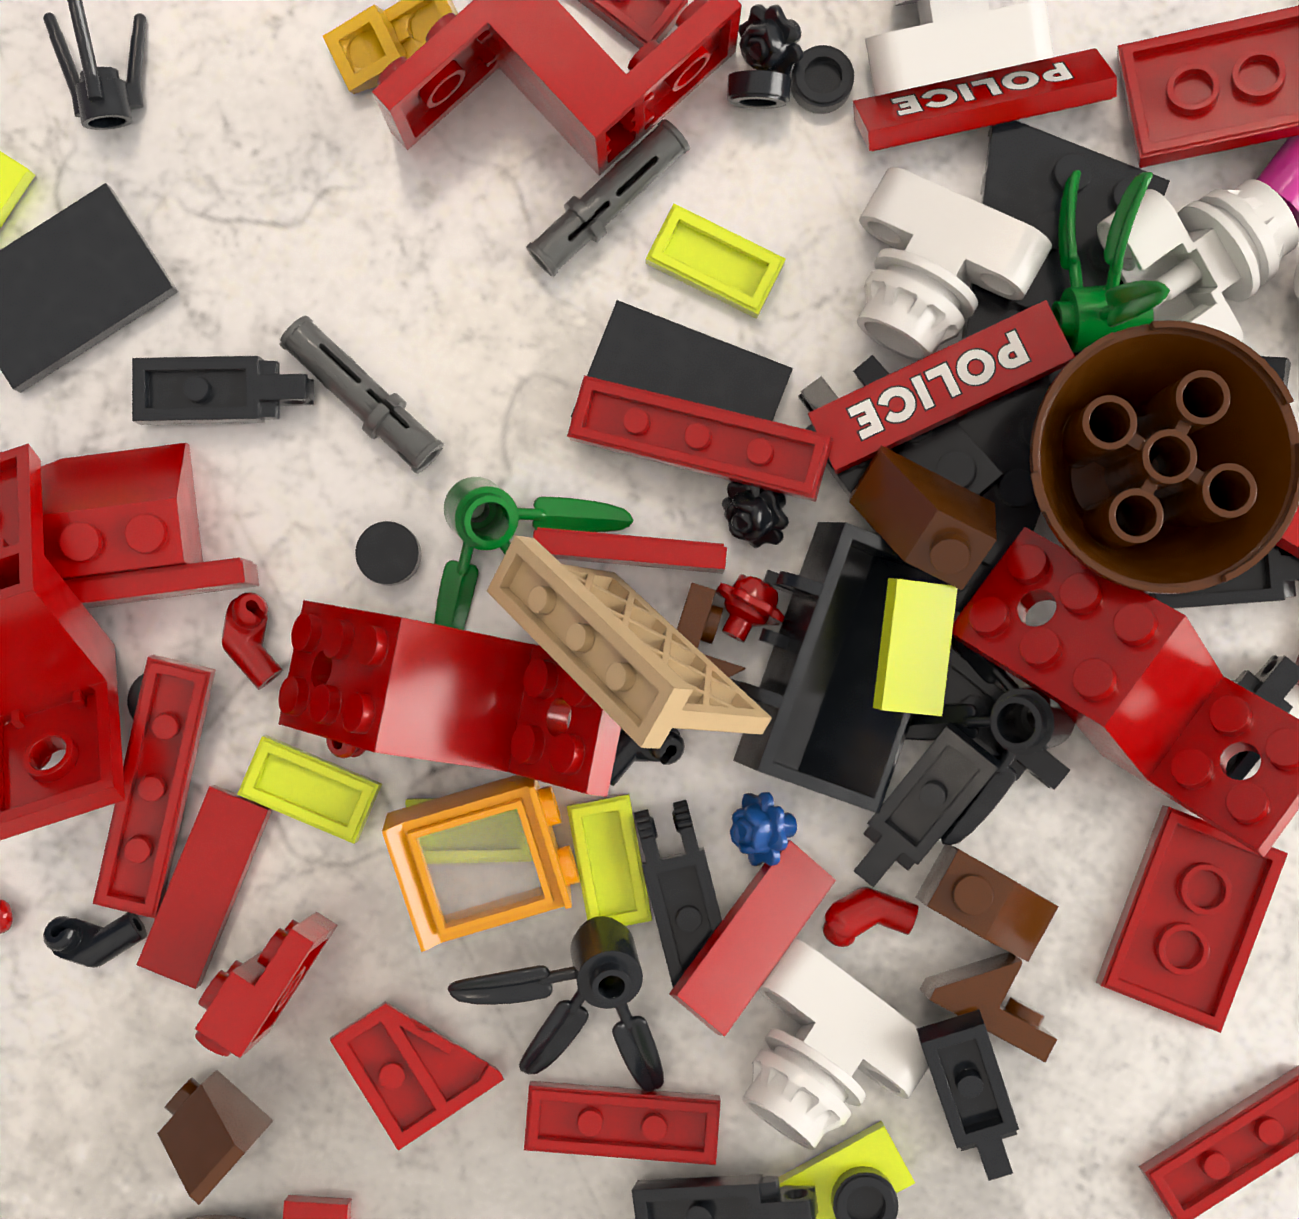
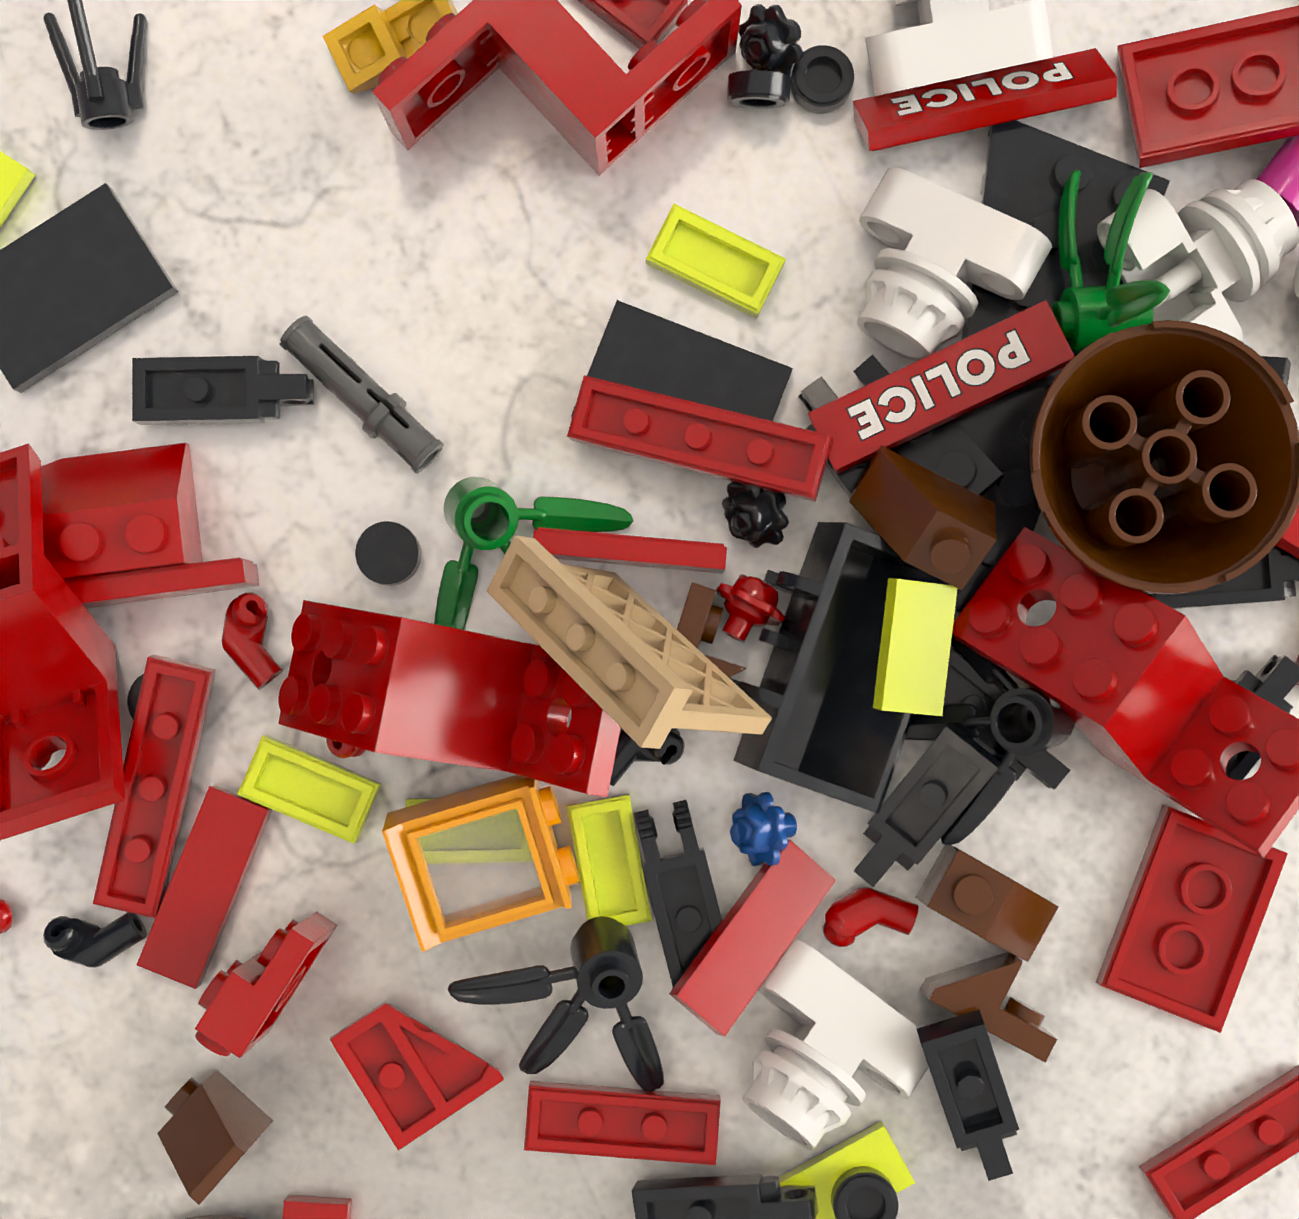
(589, 215): dark grey pin -> none

